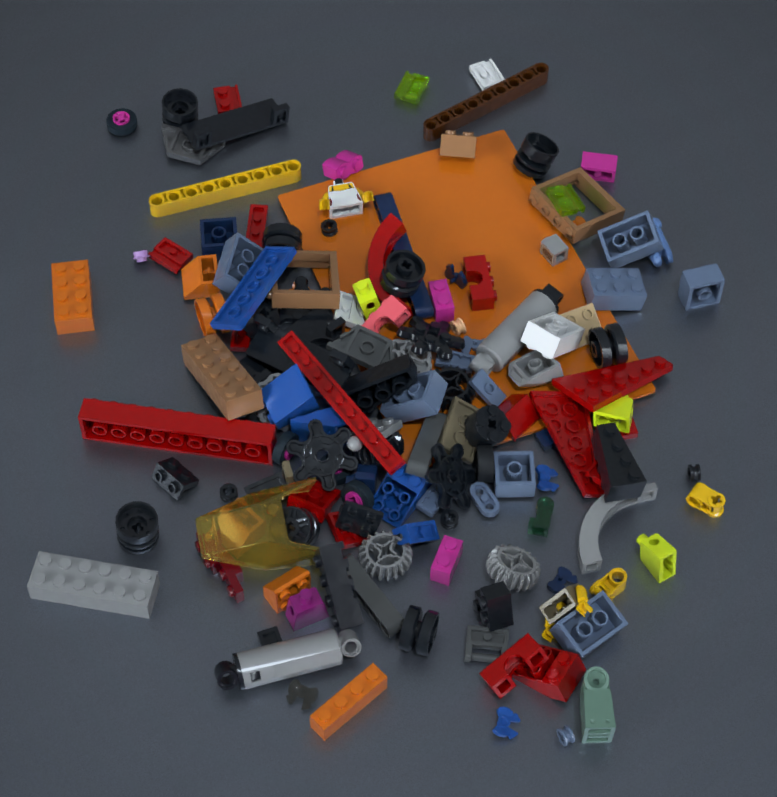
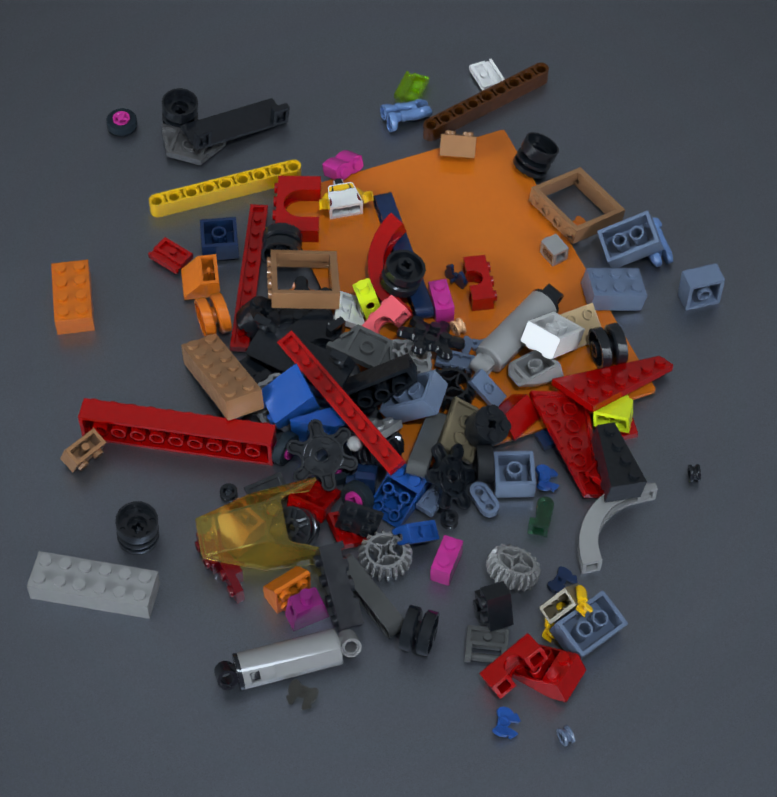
(83, 450): none -> medium nougat brick
(141, 256): lavender plate -> none
(174, 477): black bracket -> none
(227, 98): red plate -> none
(235, 261): sand blue brick -> none
(253, 288): blue plate -> none
(269, 636): black plate -> none
(287, 472): dark tan tile -> none
(292, 190): none -> red arch
(333, 228): black bush -> none
(348, 701): orange brick -> none
(404, 112): none -> medium blue piece
(565, 200): clear neon green plate -> none
(596, 707): sand green piece -> none
(599, 166): dark pink brick -> none
(608, 584): yellow piece -> none
(657, 556): neon yellow torso -> none
(705, 499): yellow piece -> none

